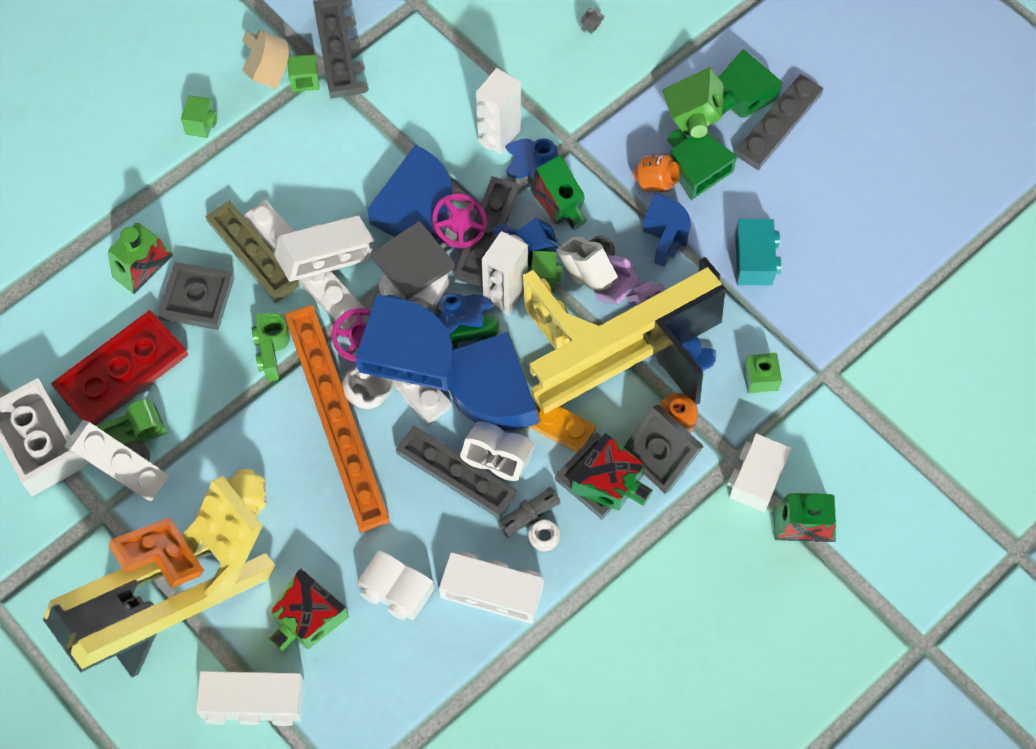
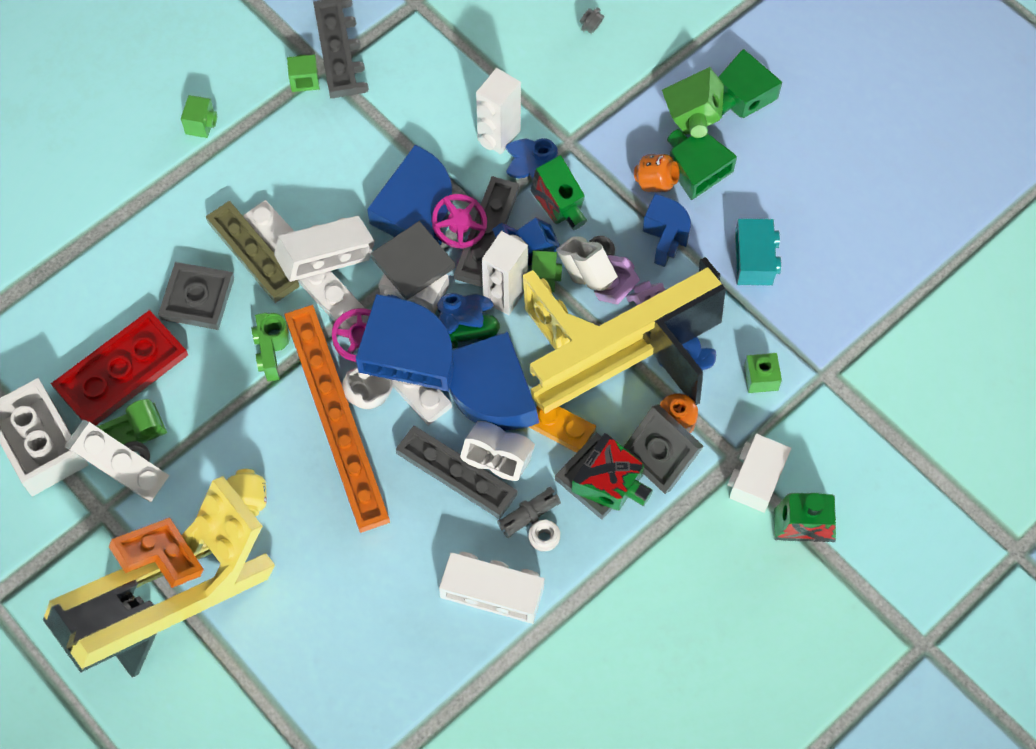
(136, 257): bright green torso -> none
(250, 697): white brick -> none
(267, 57): tan brick -> none
(305, 613): torso -> none
(395, 586): white brick -> none
(779, 122): dark grey plate -> none

